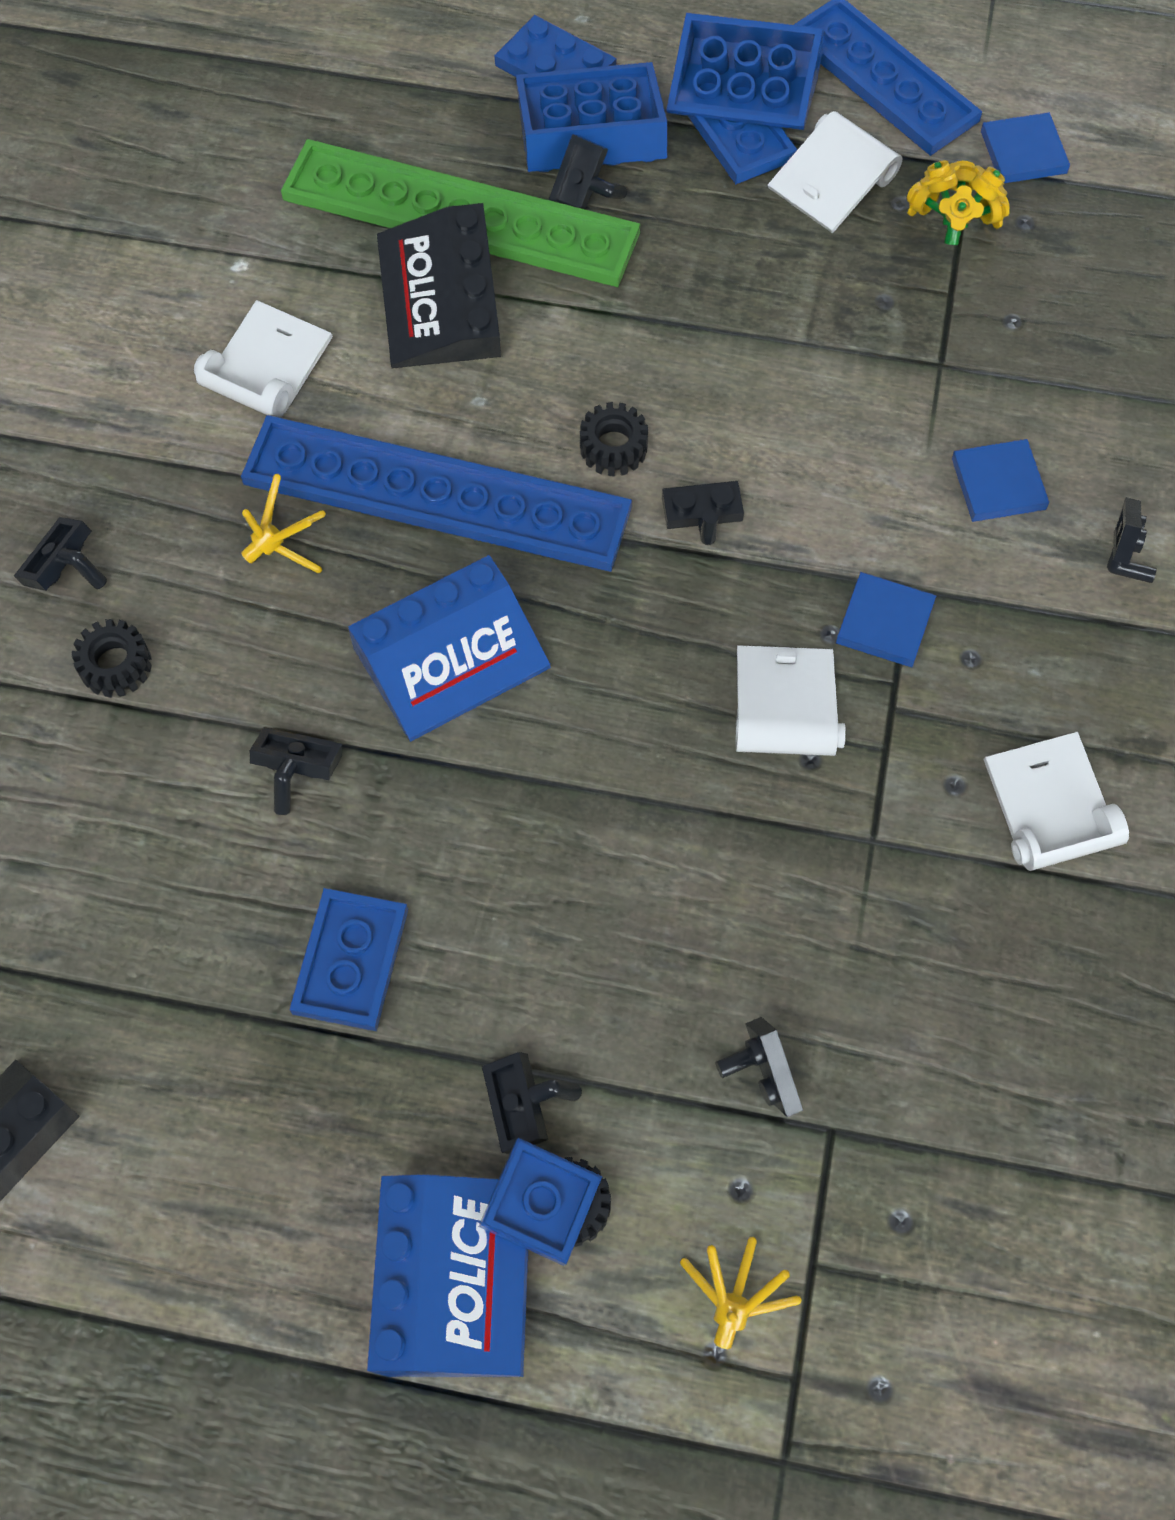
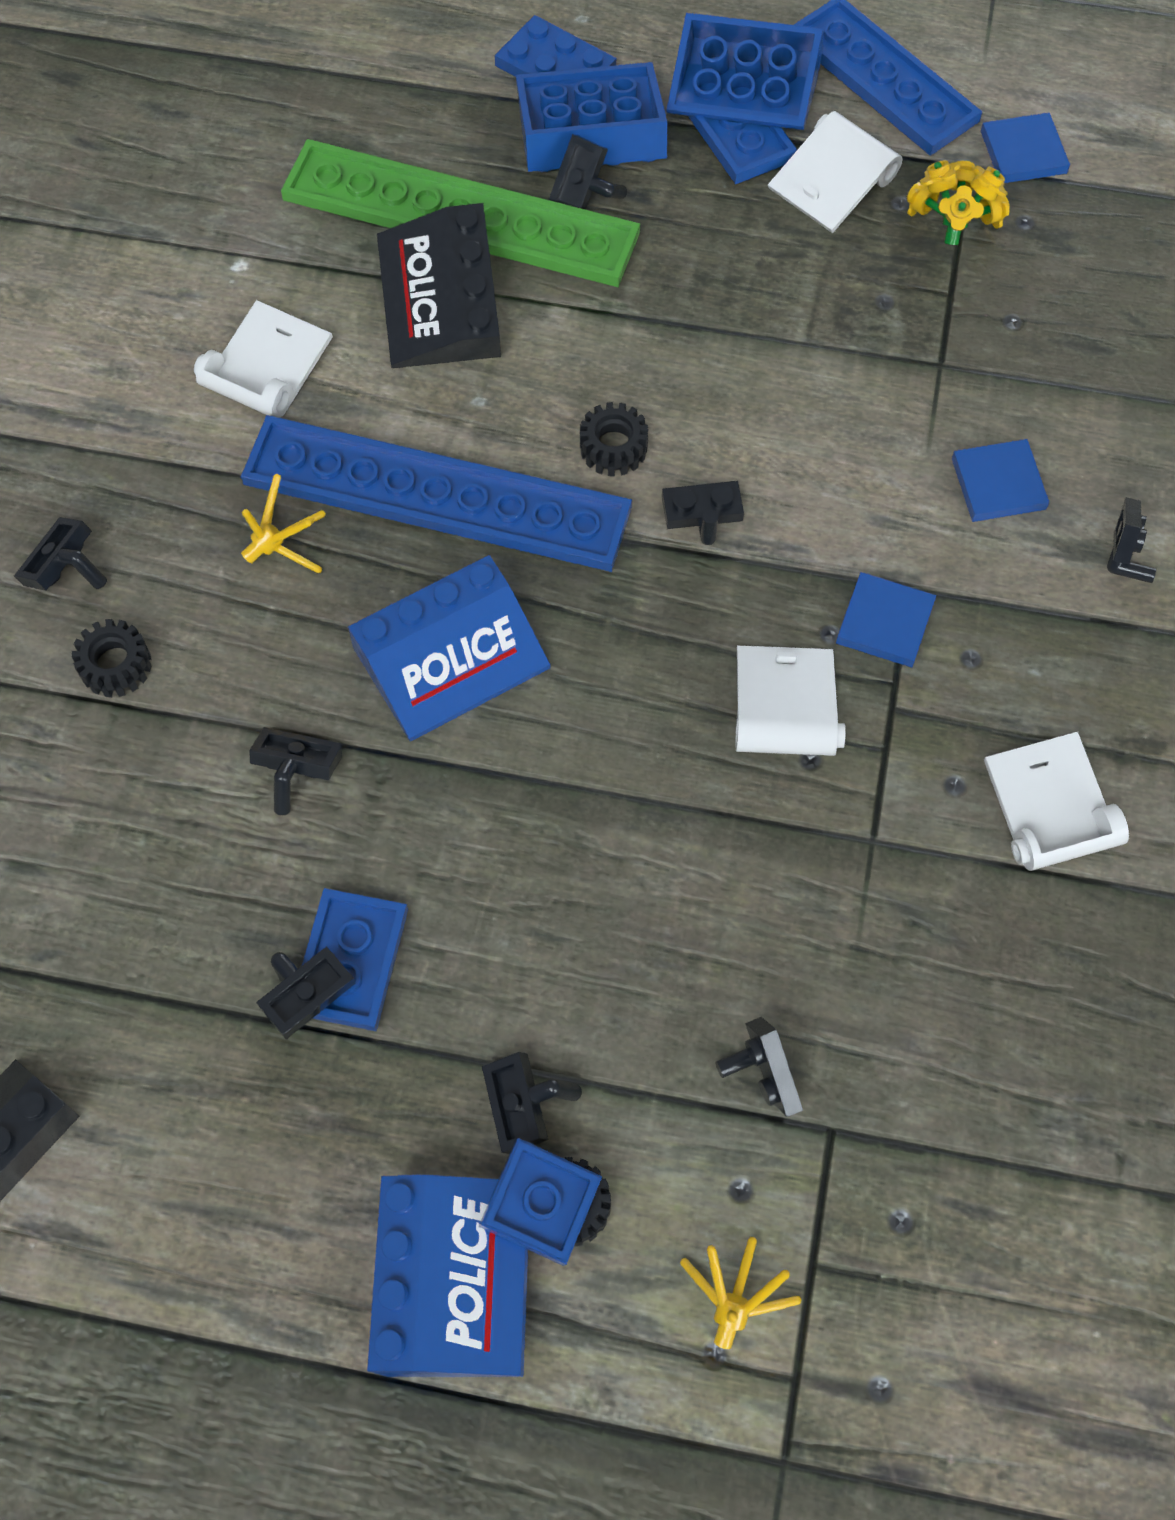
(303, 990): none -> black plate

